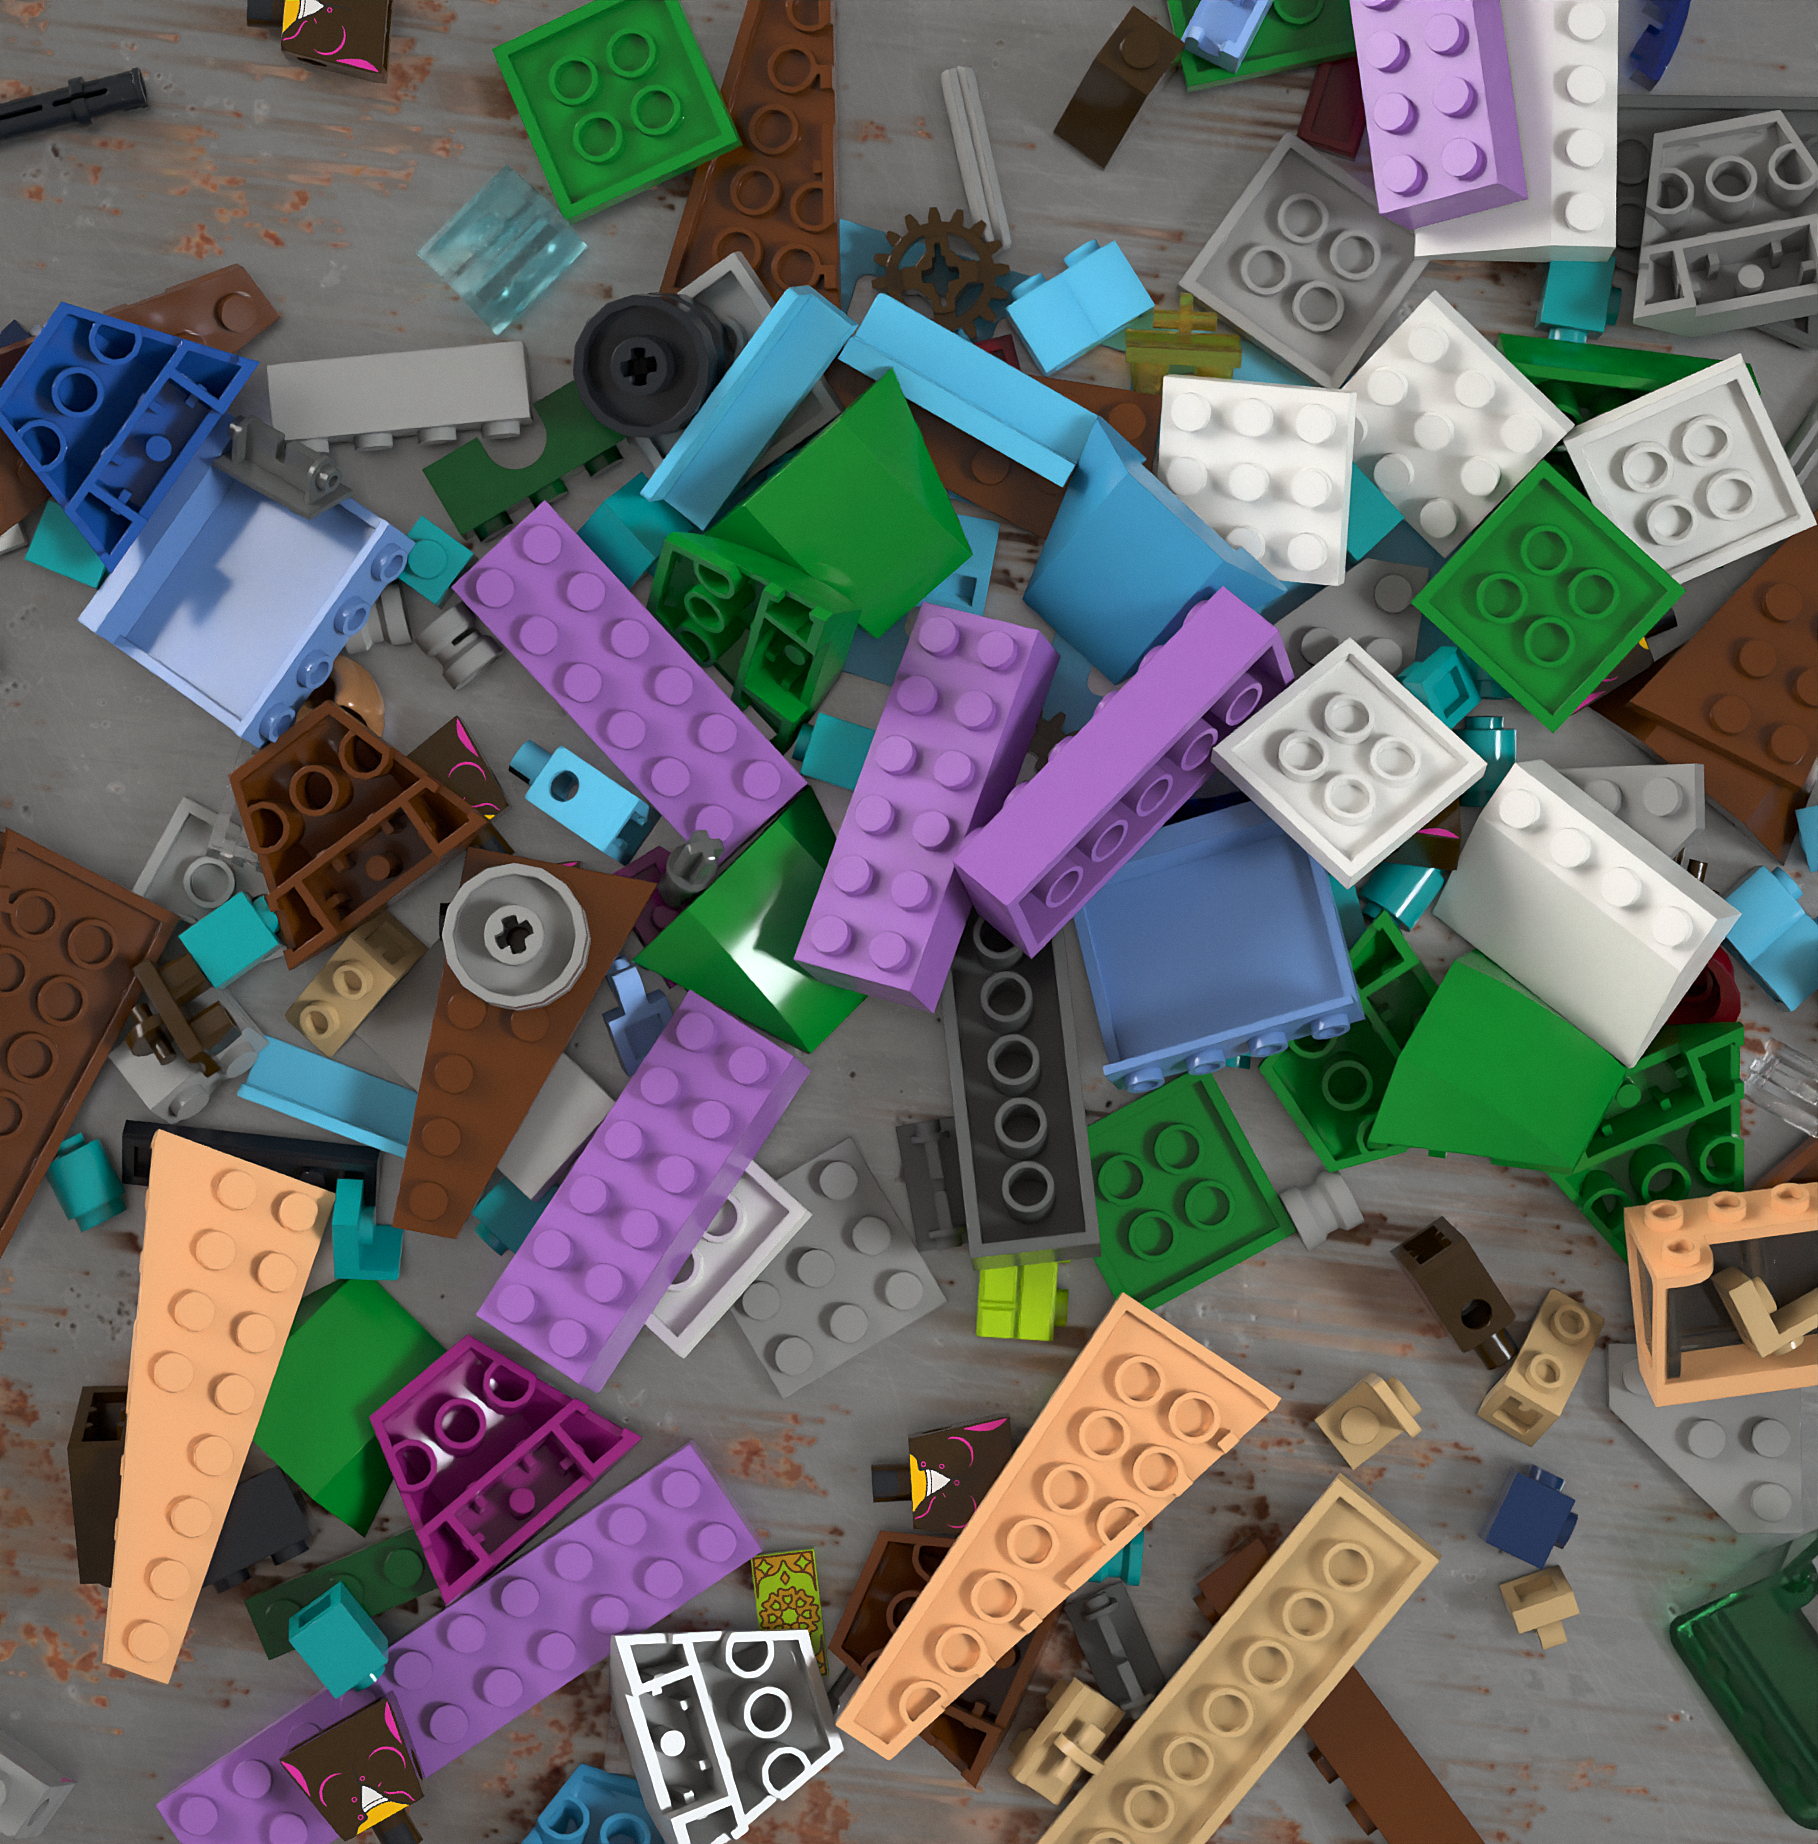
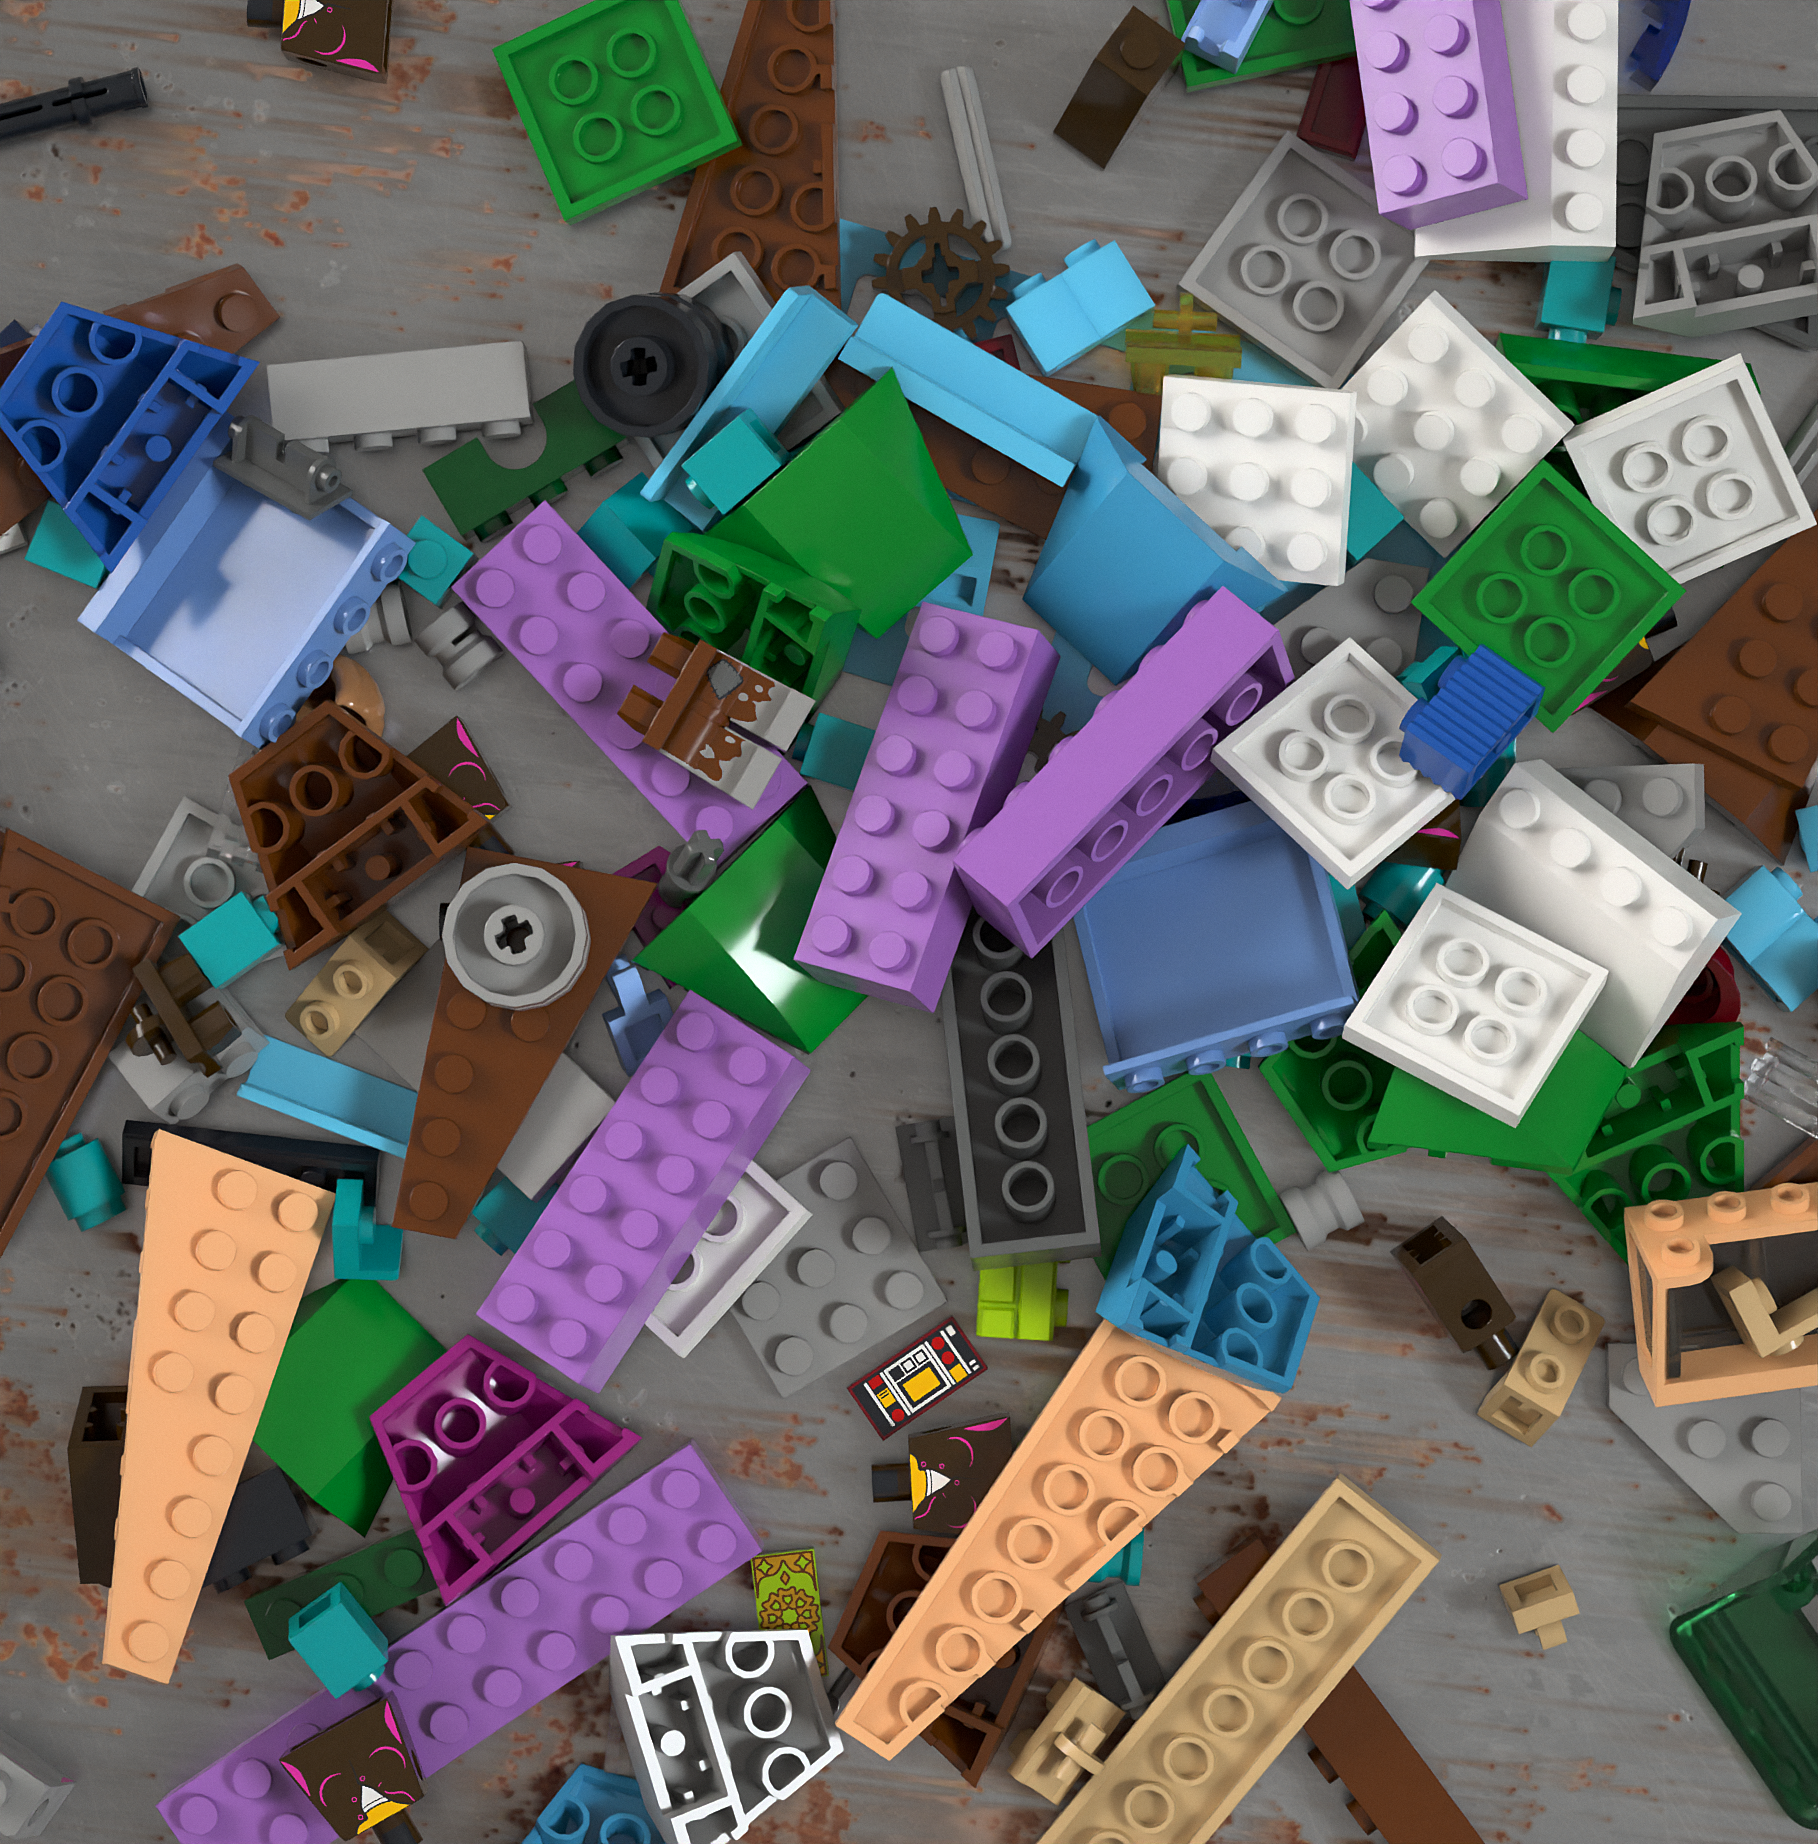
(502, 249): clear light blue bracket -> none
(598, 812): medium azure torso -> none
(704, 701): none -> reddish brown hips
(734, 462): none -> teal brick
(917, 1377): none -> tile
(1206, 1287): none -> dark azure wedge
(1369, 1418): tan bracket -> none
(1469, 721): none -> blue brick
(1475, 1005): none -> white plate
(1530, 1516): dark blue brick -> none

